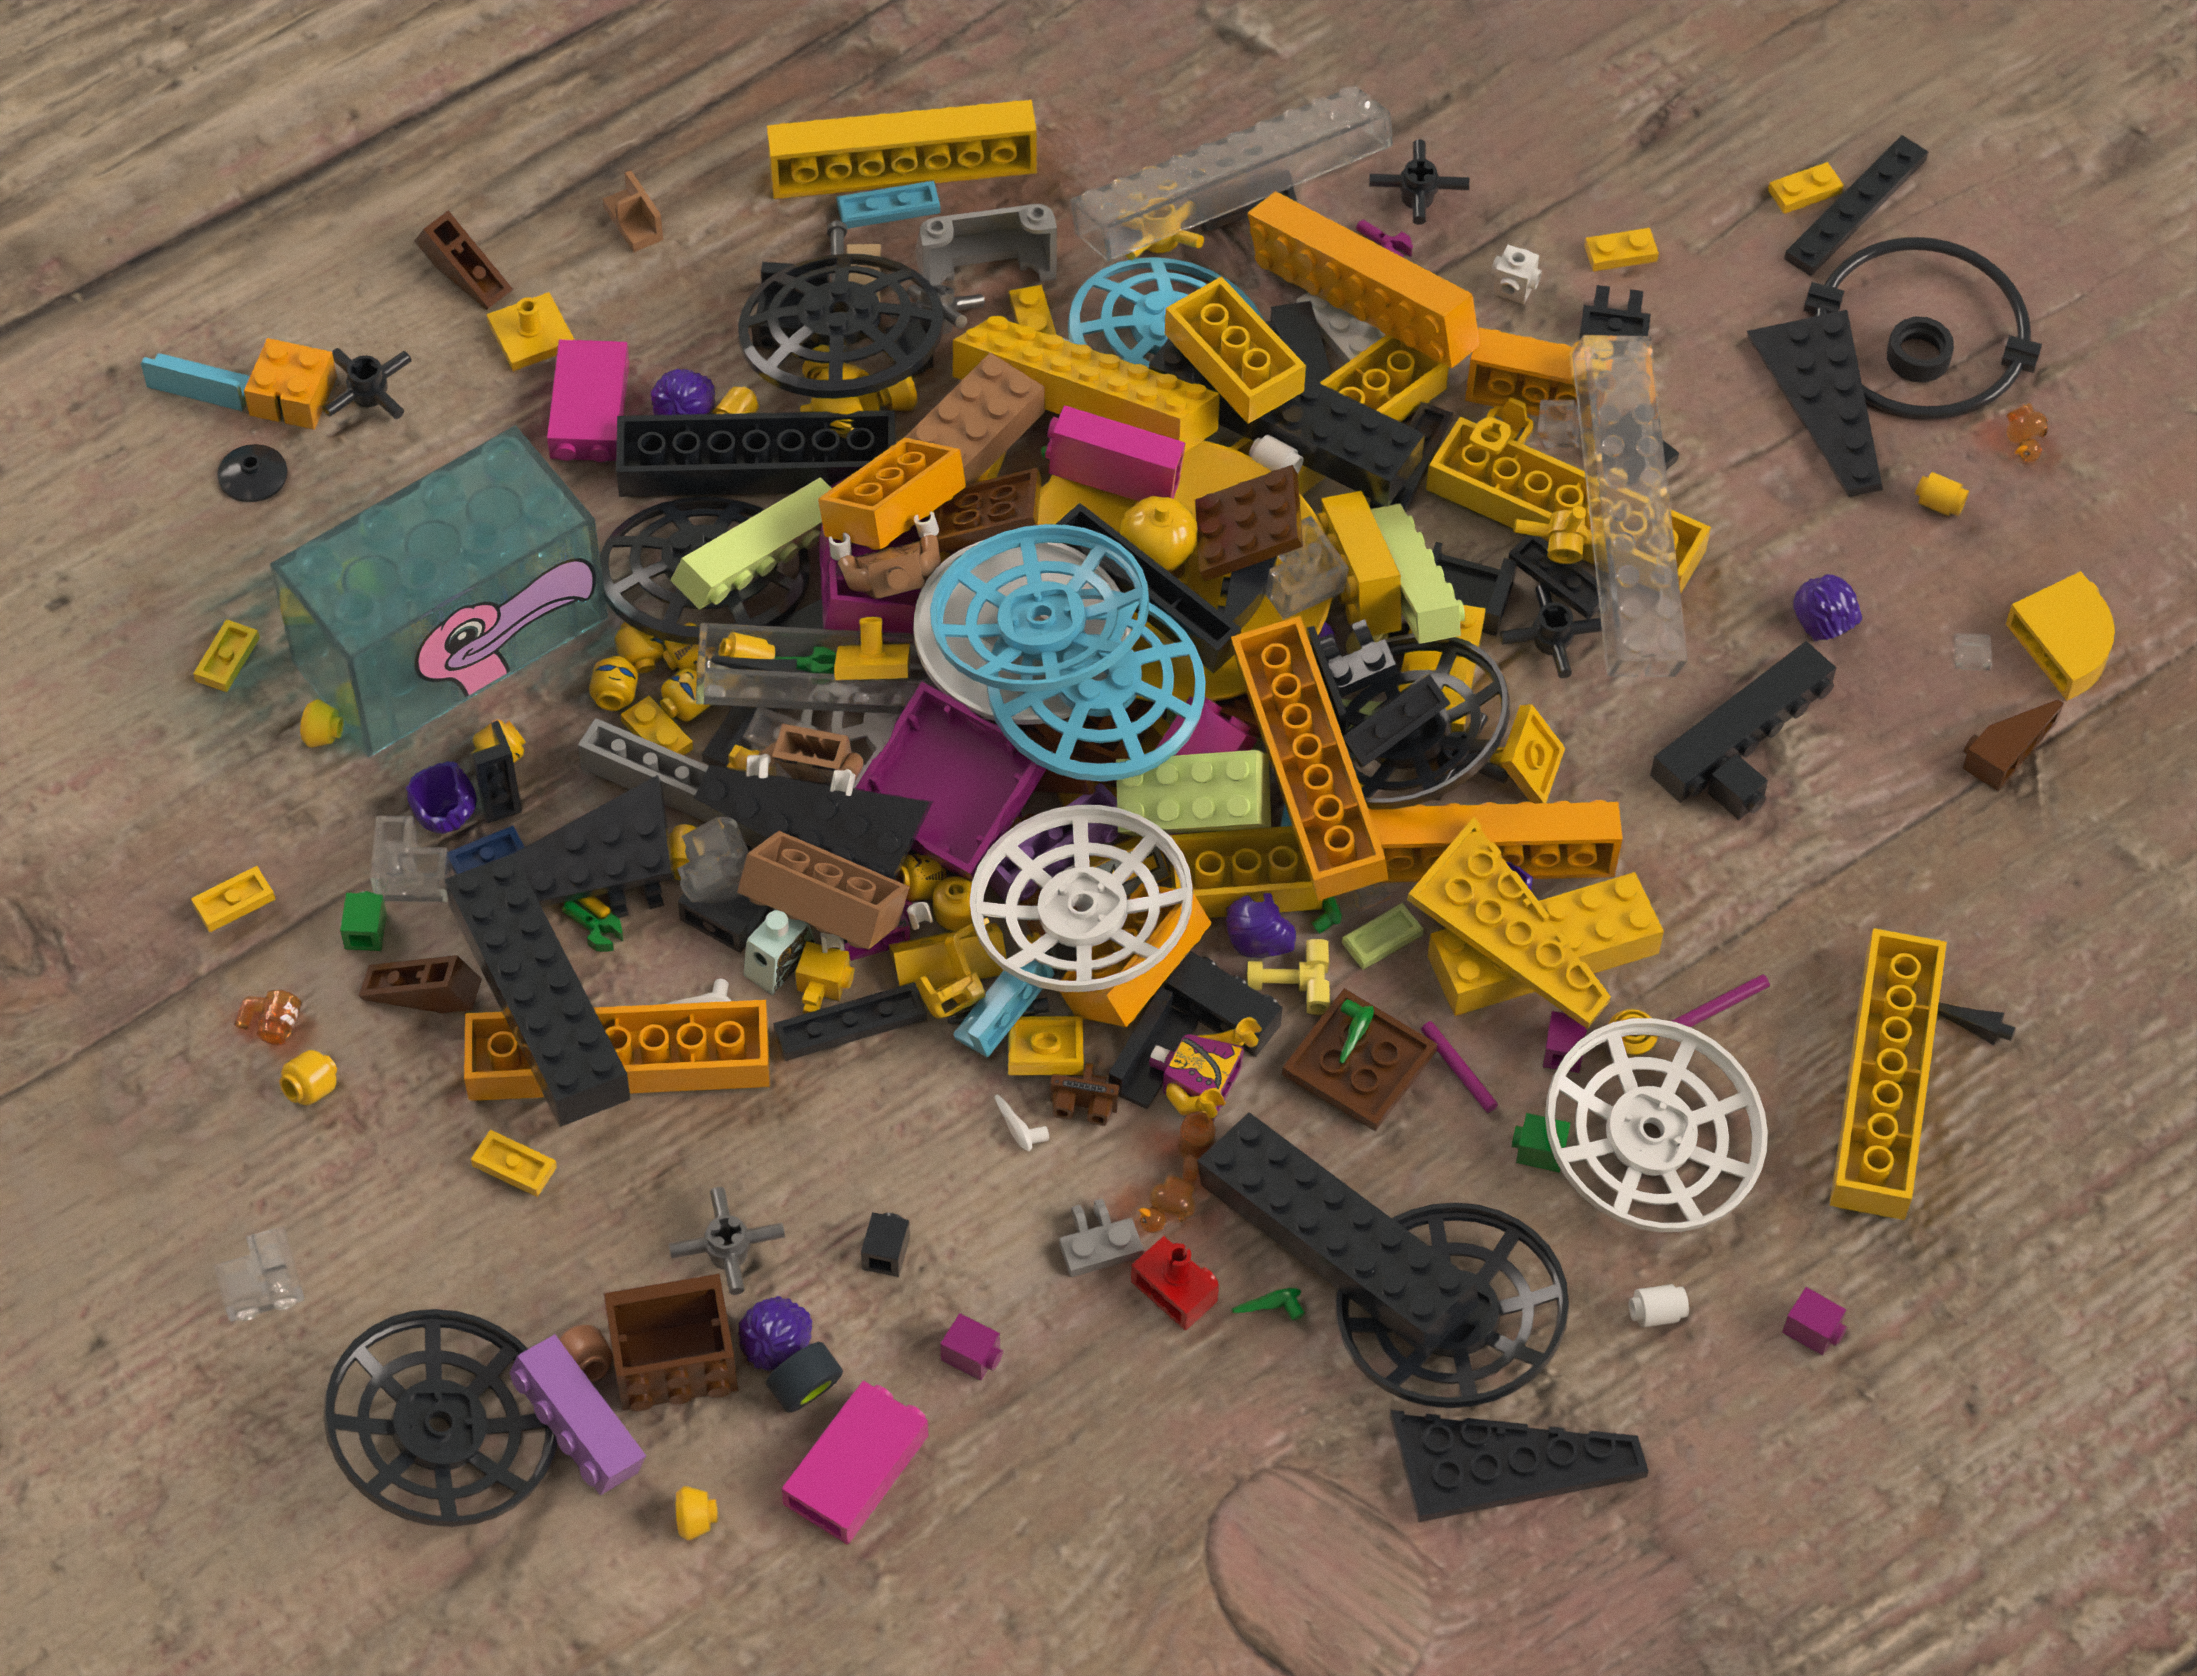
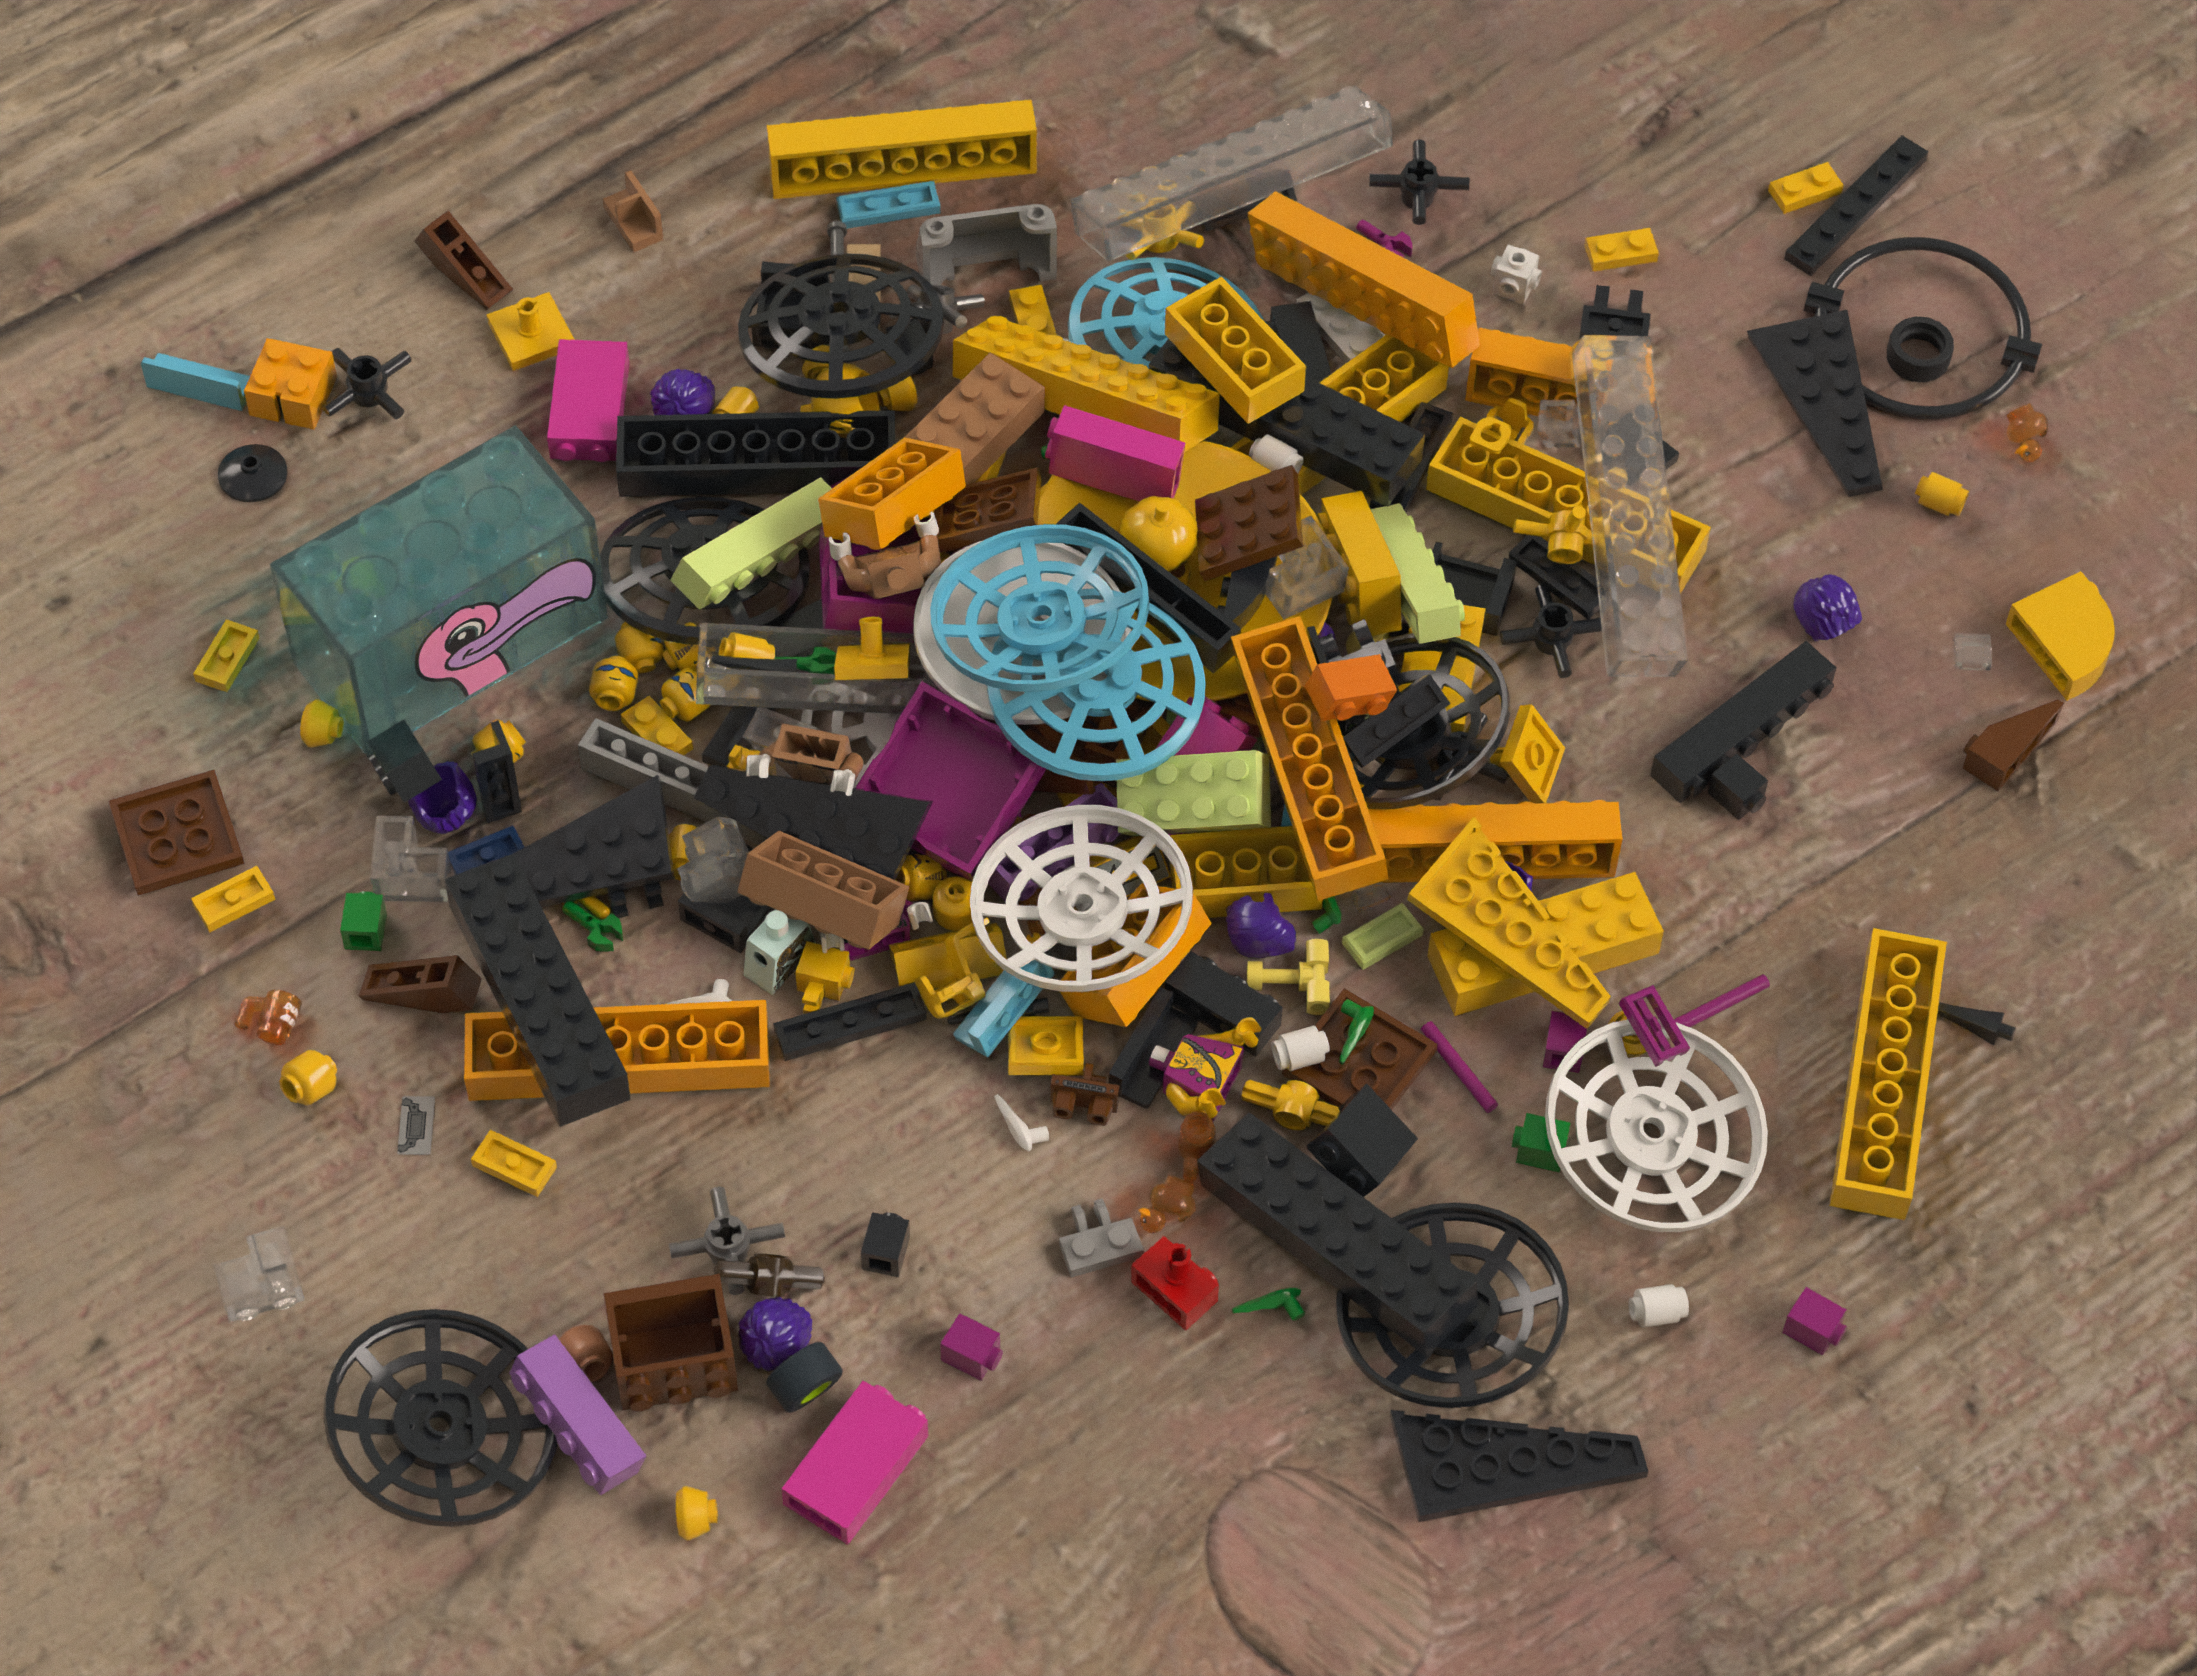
(176, 832): none -> reddish brown plate
(402, 762): none -> black brick
(416, 1125): none -> sticker
(770, 1275): none -> dark brown axle
(1292, 1105): none -> yellow axle
(1300, 1048): none -> white brick
(1350, 688): none -> orange brick
(1362, 1141): none -> black panel
(1651, 1045): none -> magenta tile

